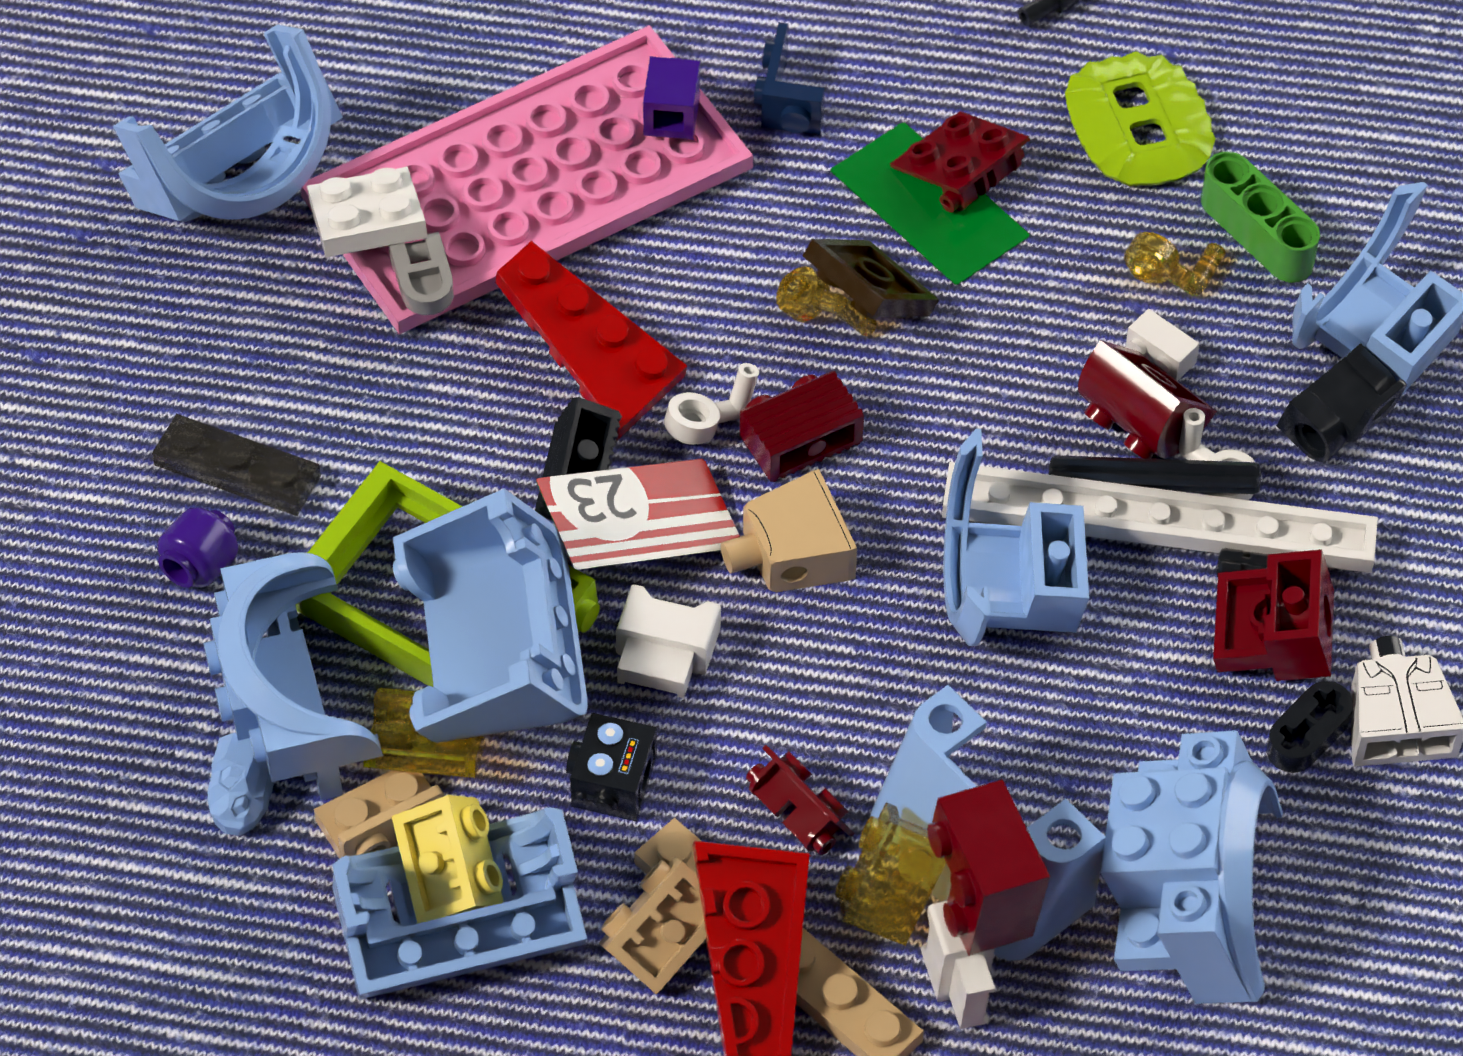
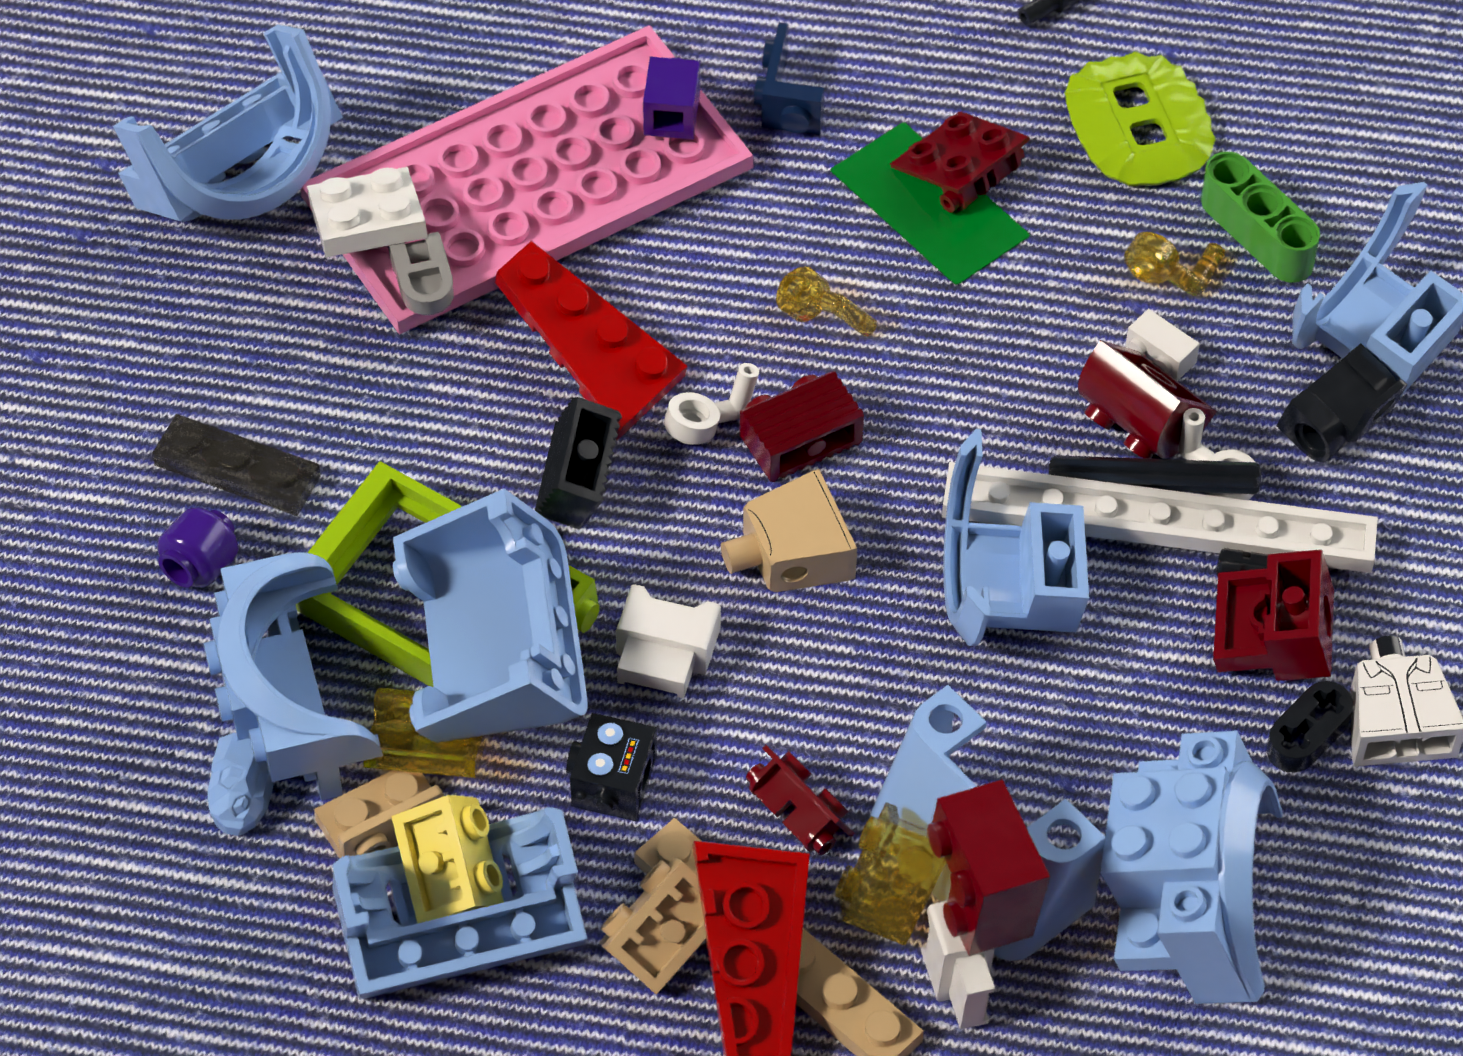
(638, 513): sticker -> none
(869, 278): dark brown plate -> none

